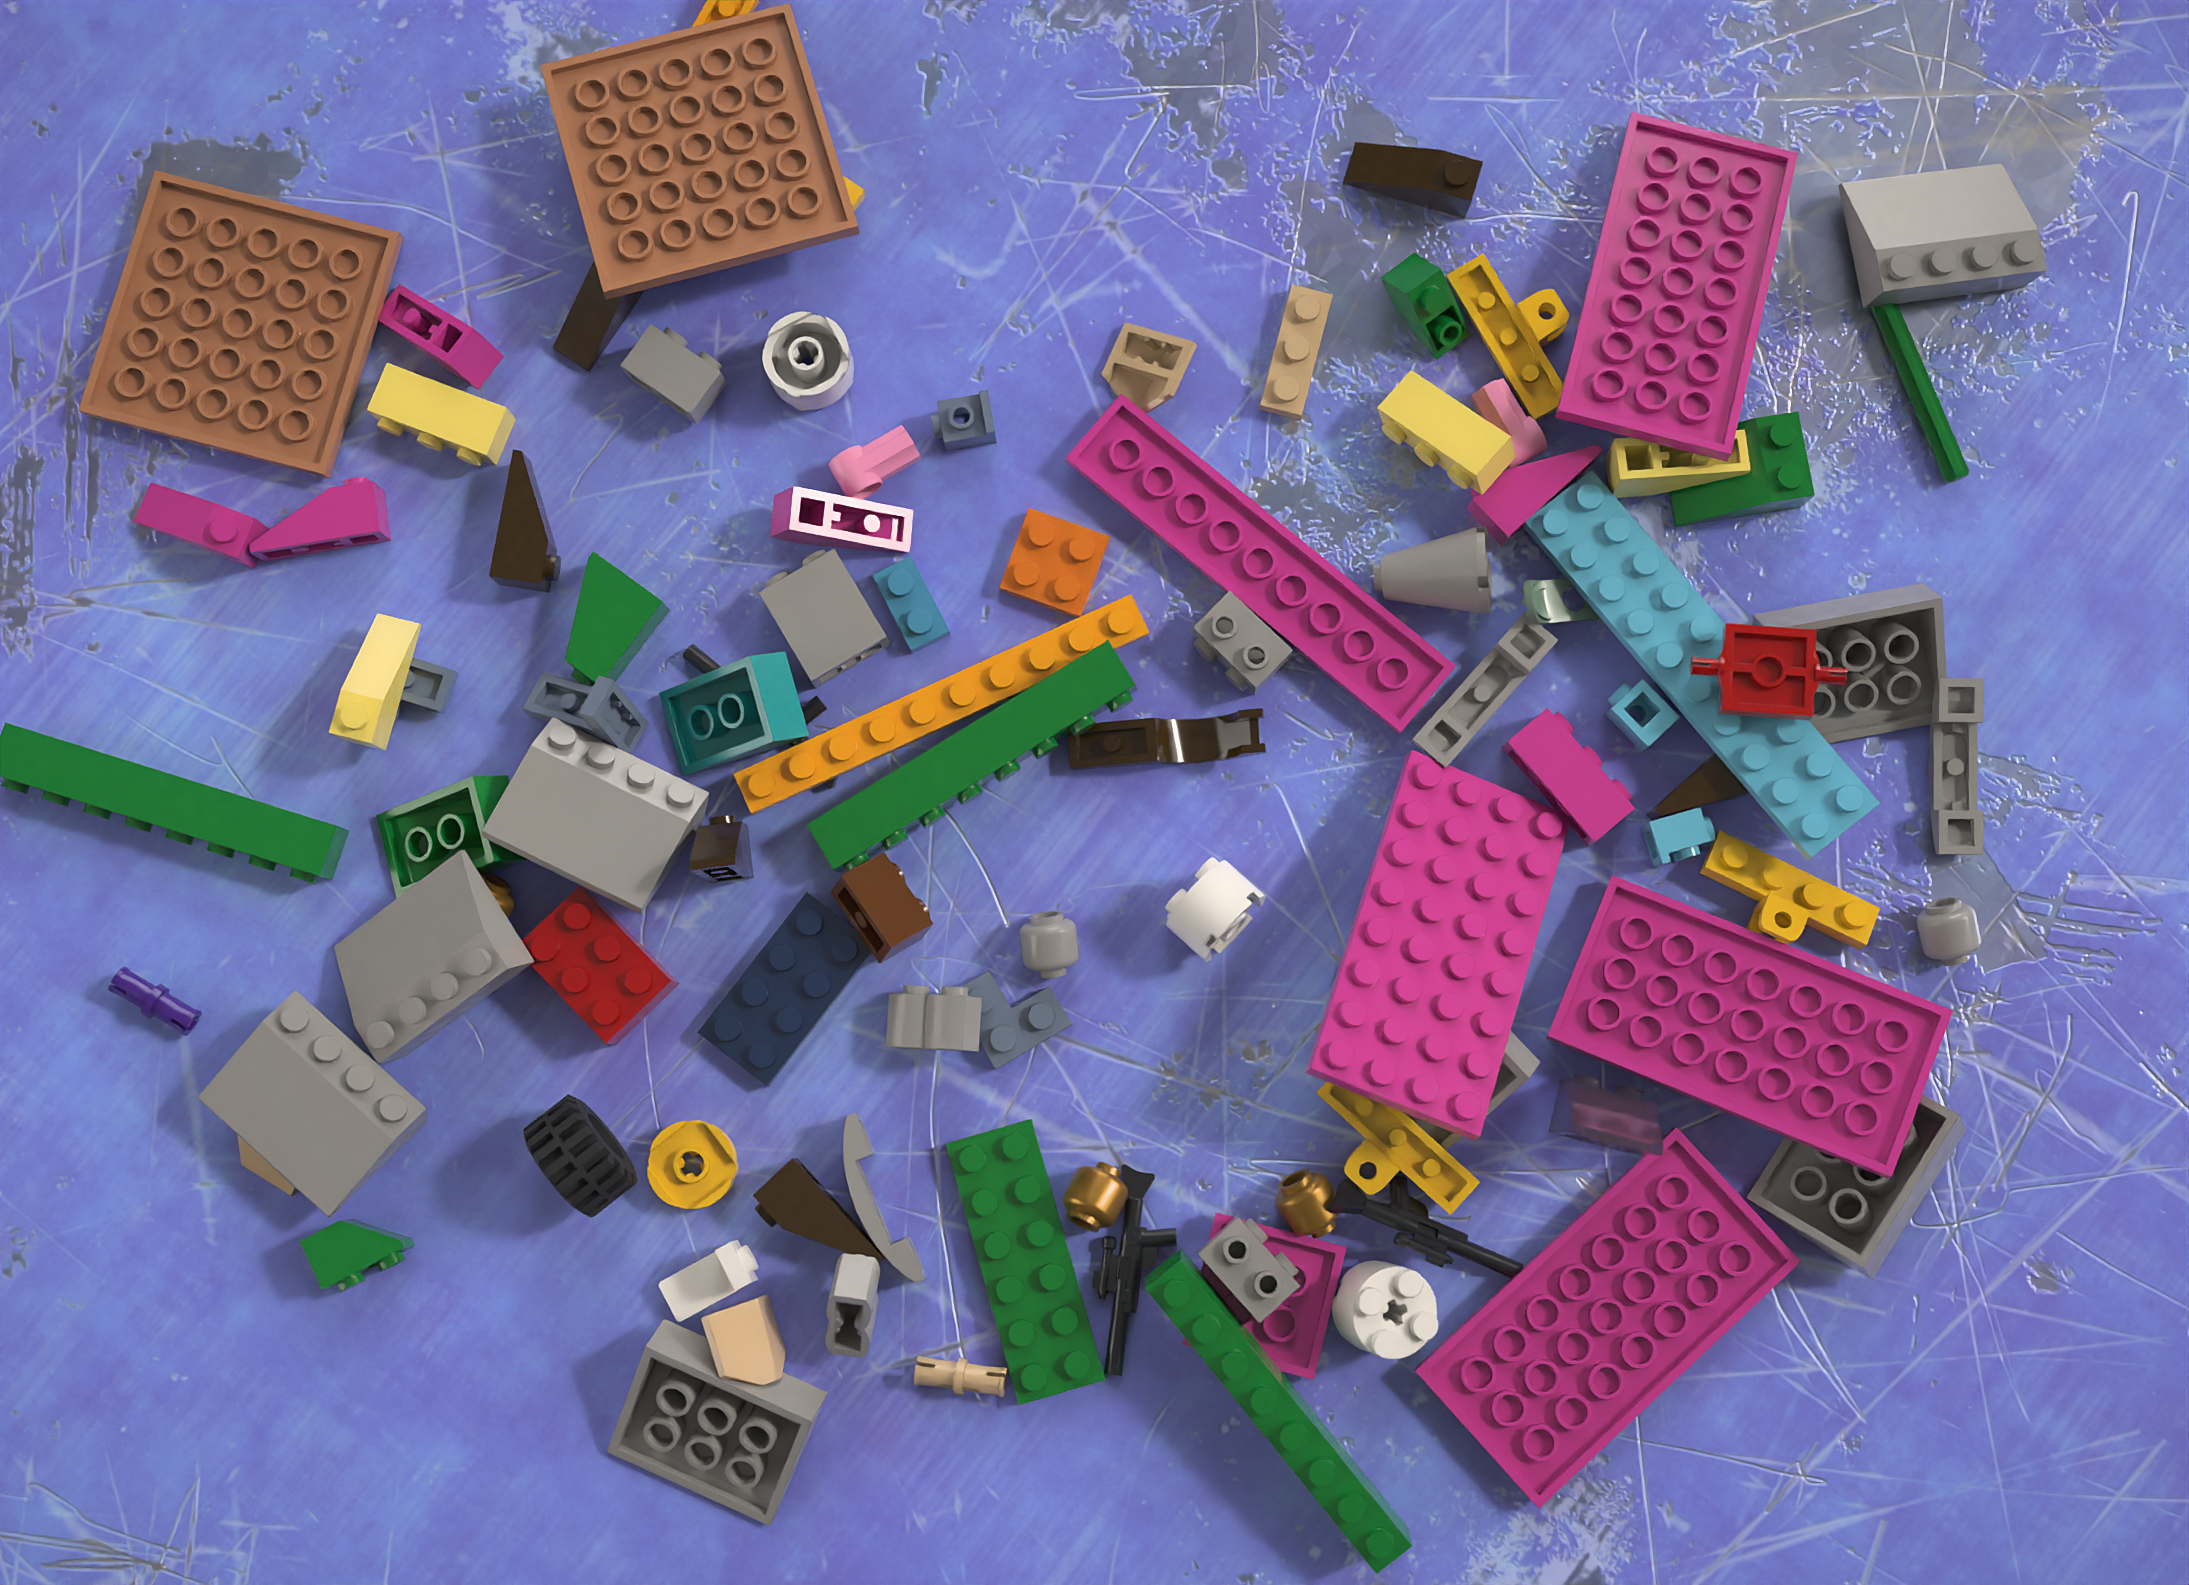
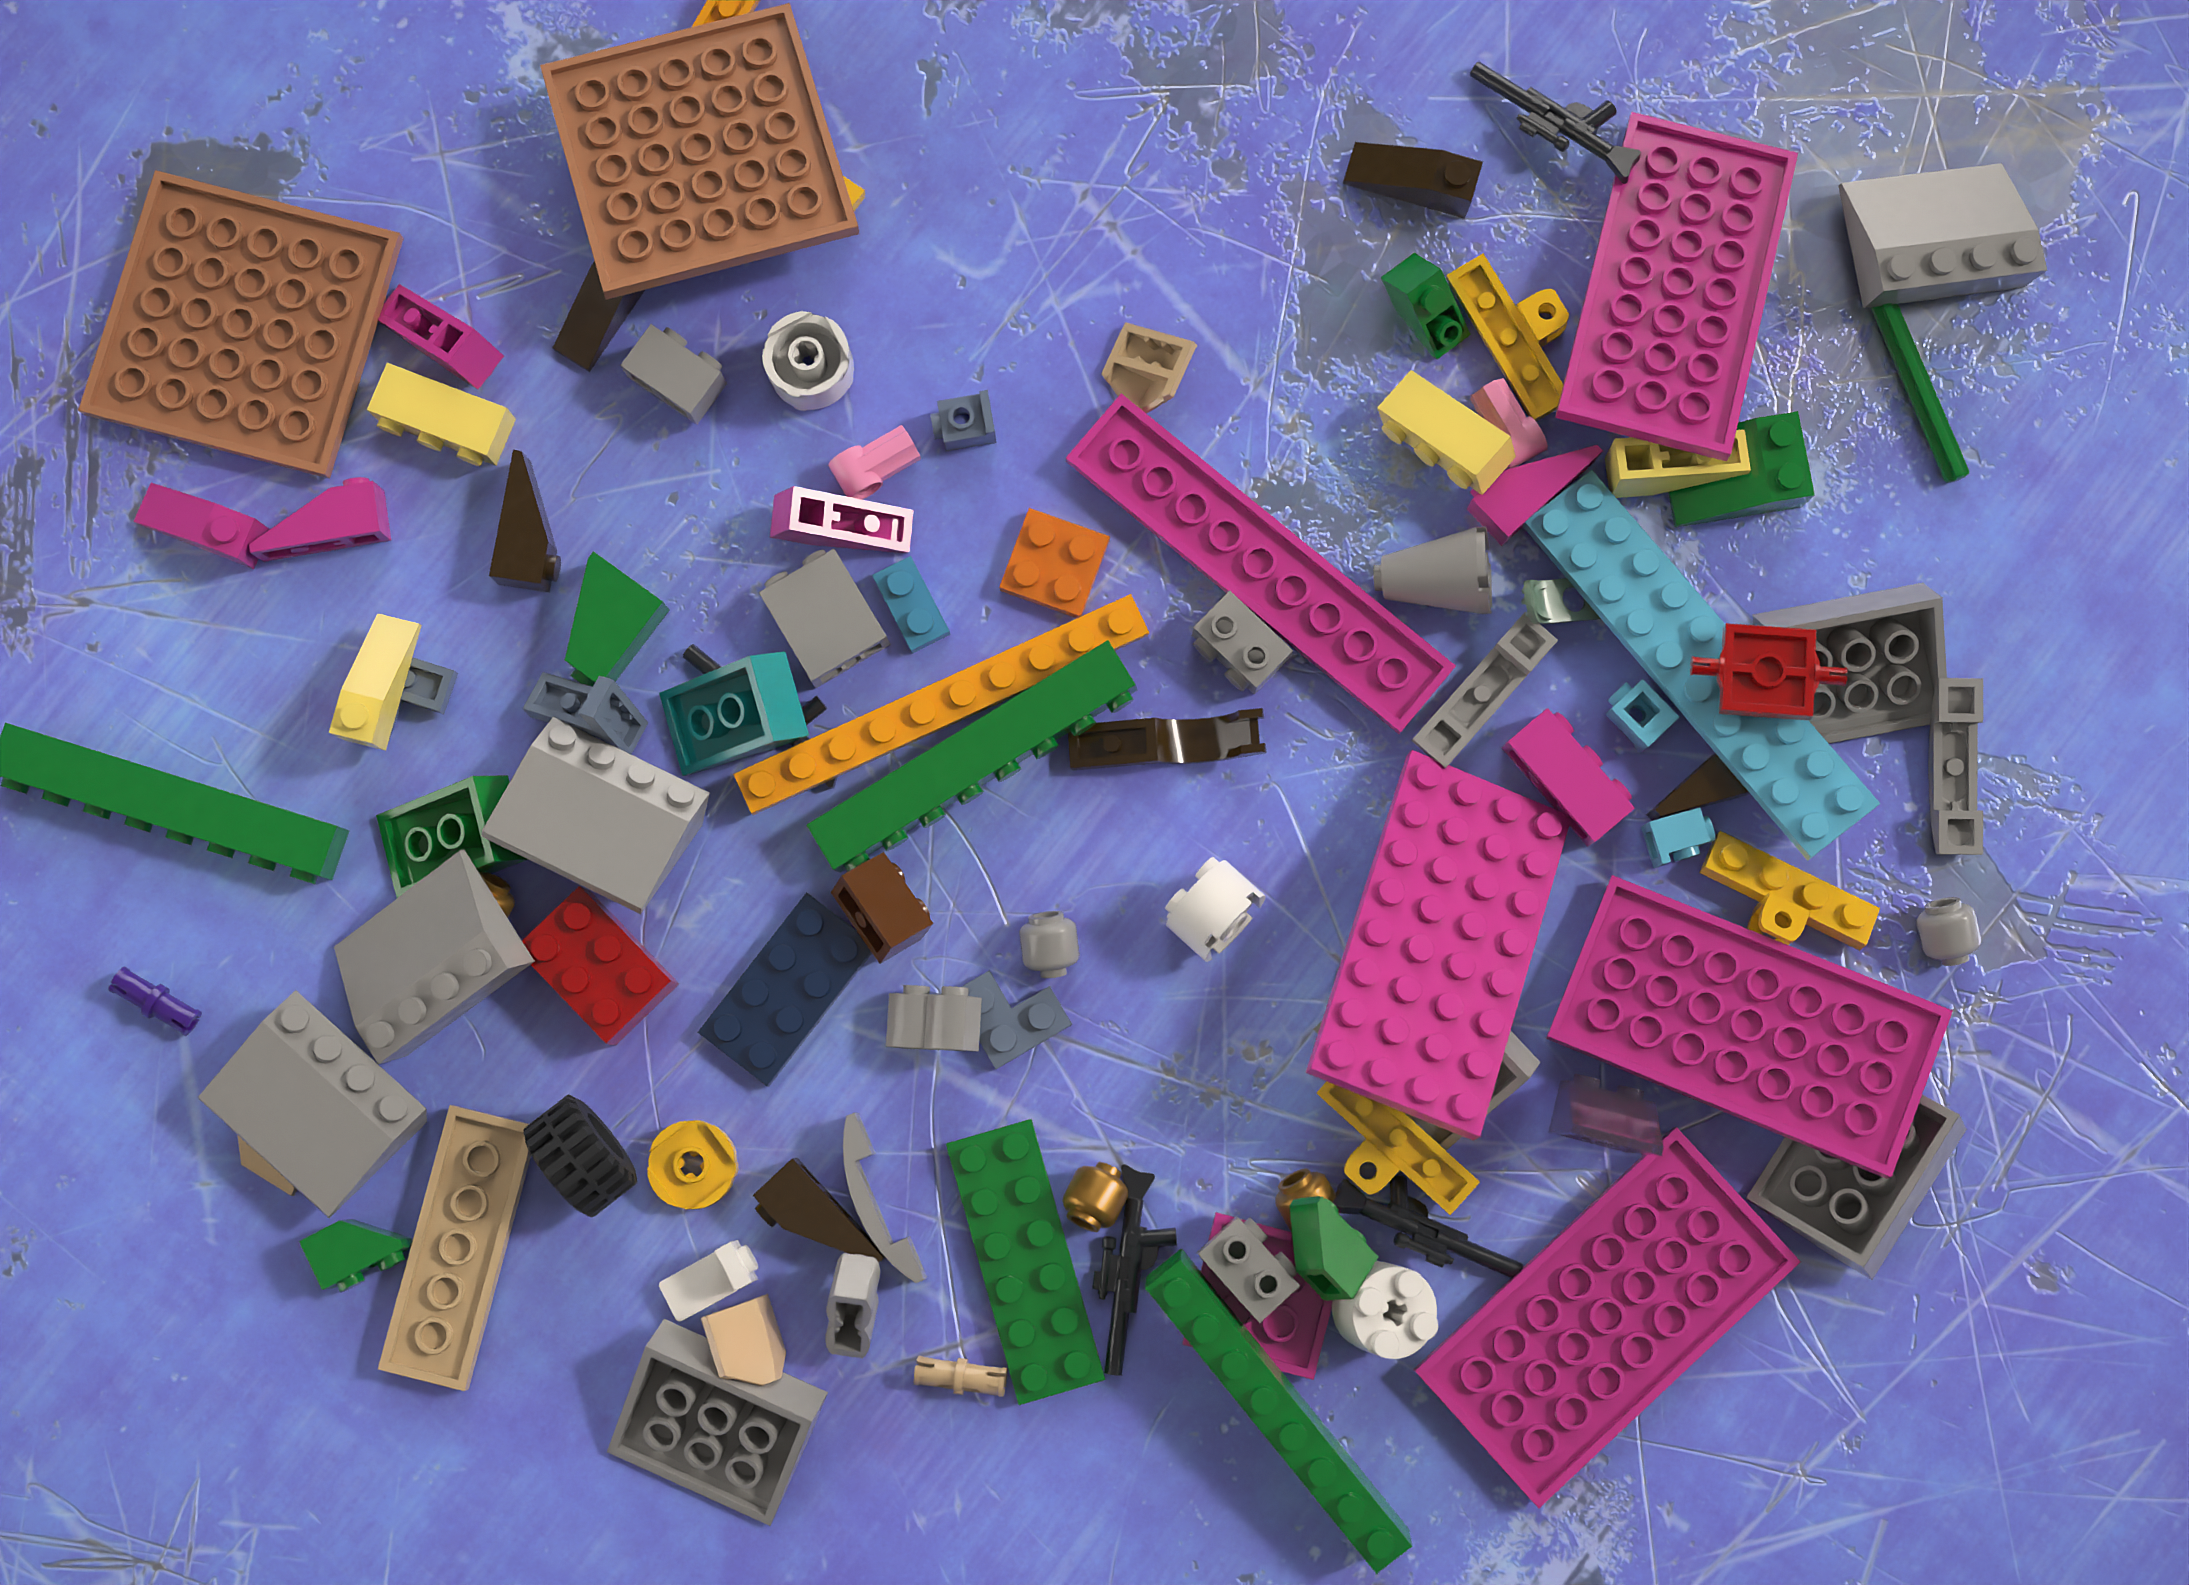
(457, 1249): none -> tan plate
(722, 850): dark brown slope -> none
(1296, 352): tan plate -> none
(1328, 1250): none -> green slope
(1573, 121): none -> black piece

